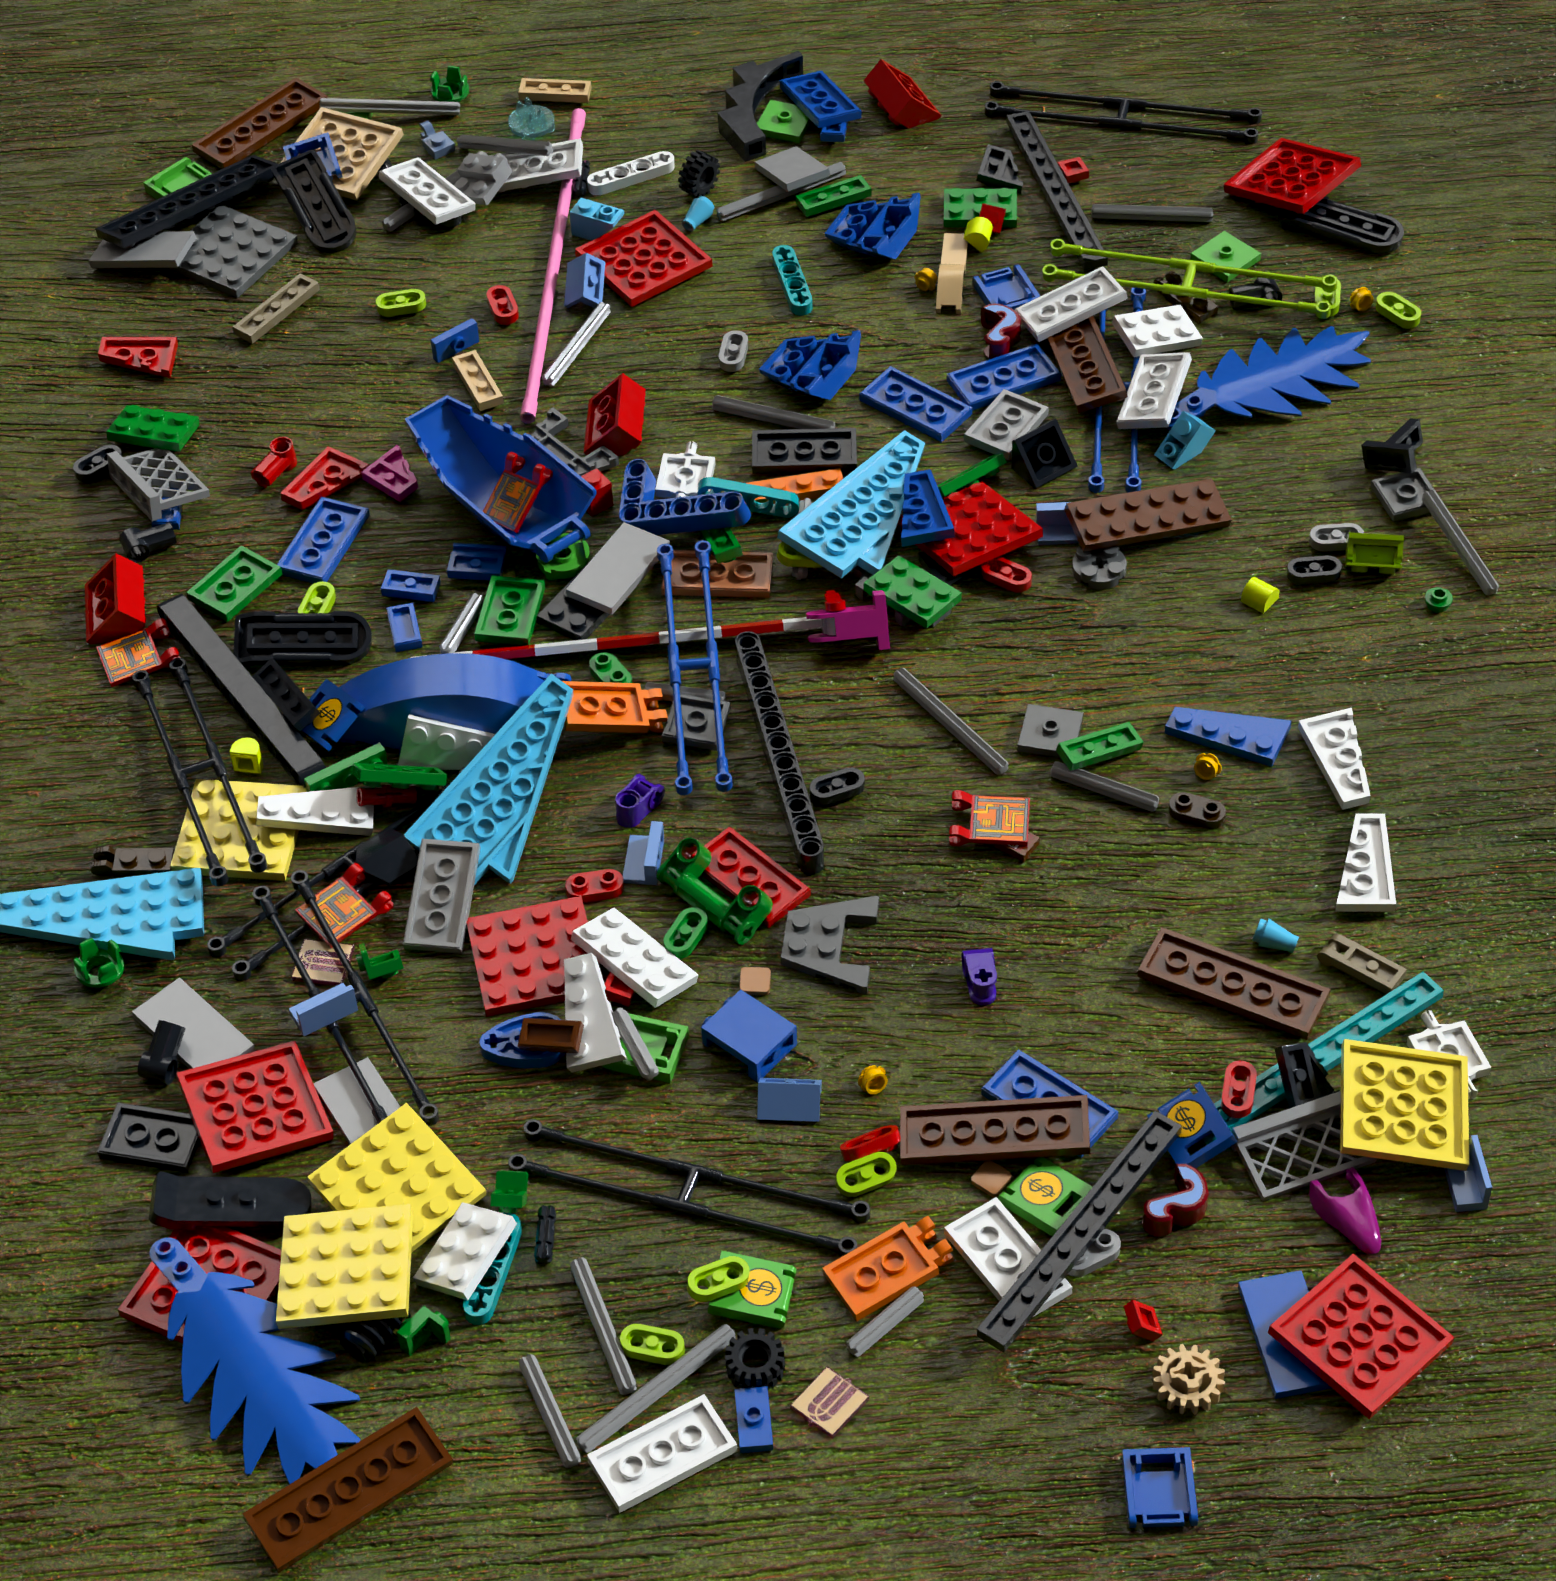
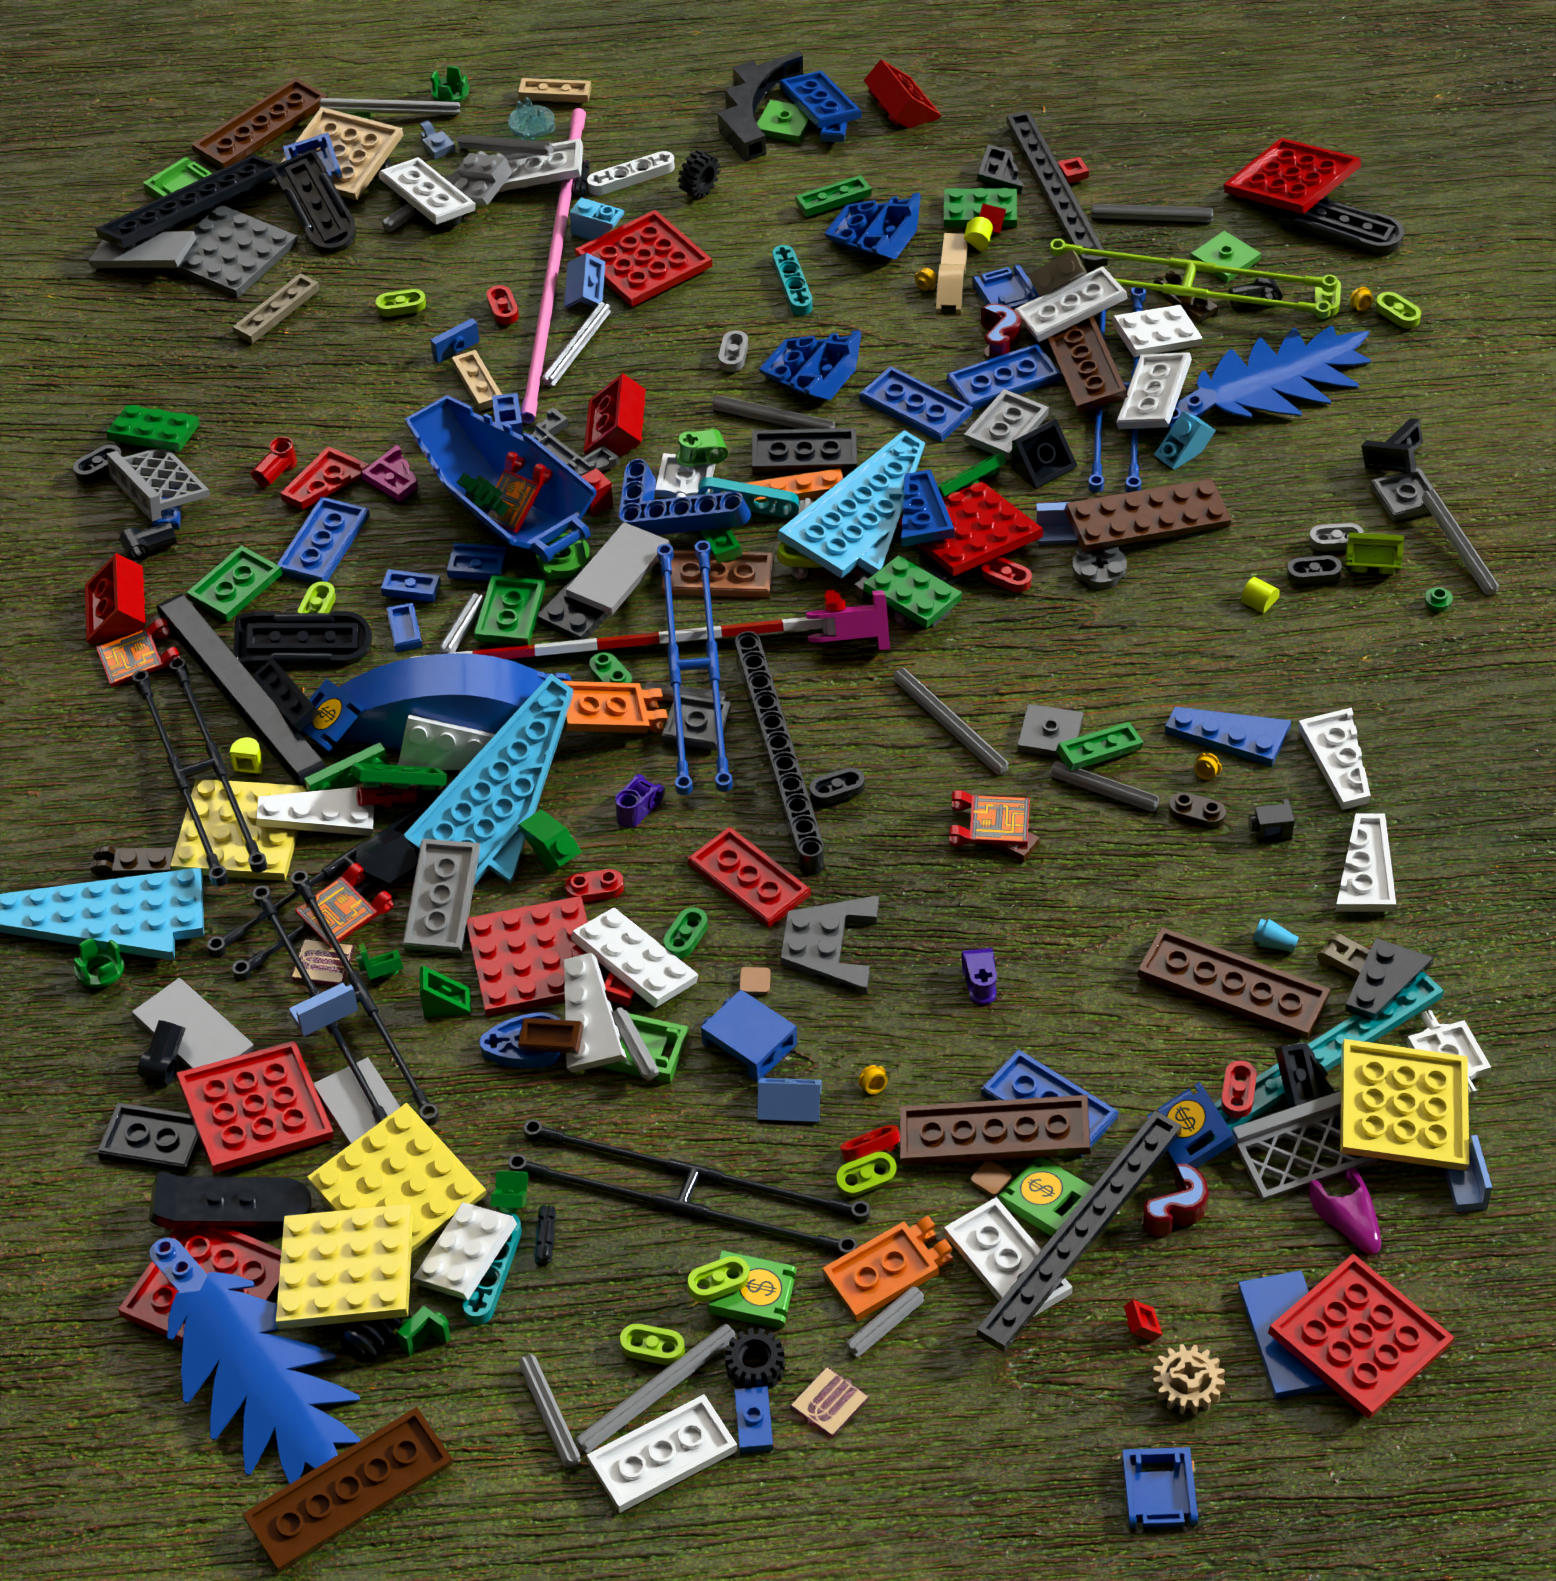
(143, 354): red wing -> none
(442, 995): none -> green slope
(483, 494): none -> dark green gear
(507, 411): none -> blue arch
(549, 840): none -> green slope
(603, 1326): light grey axle -> none
(644, 856): medium blue panel -> none
(698, 212): medium azure cone -> none
(700, 896): green piece -> none
(703, 446): none -> bright green piece
(772, 195): light grey axle -> none
(792, 169): light grey tile -> none
(1057, 273): none -> dark tan brick
(1098, 1254): light grey plate -> none
(1249, 136): black bar -> none
(1272, 822): none -> black brick
(1383, 977): none -> wing

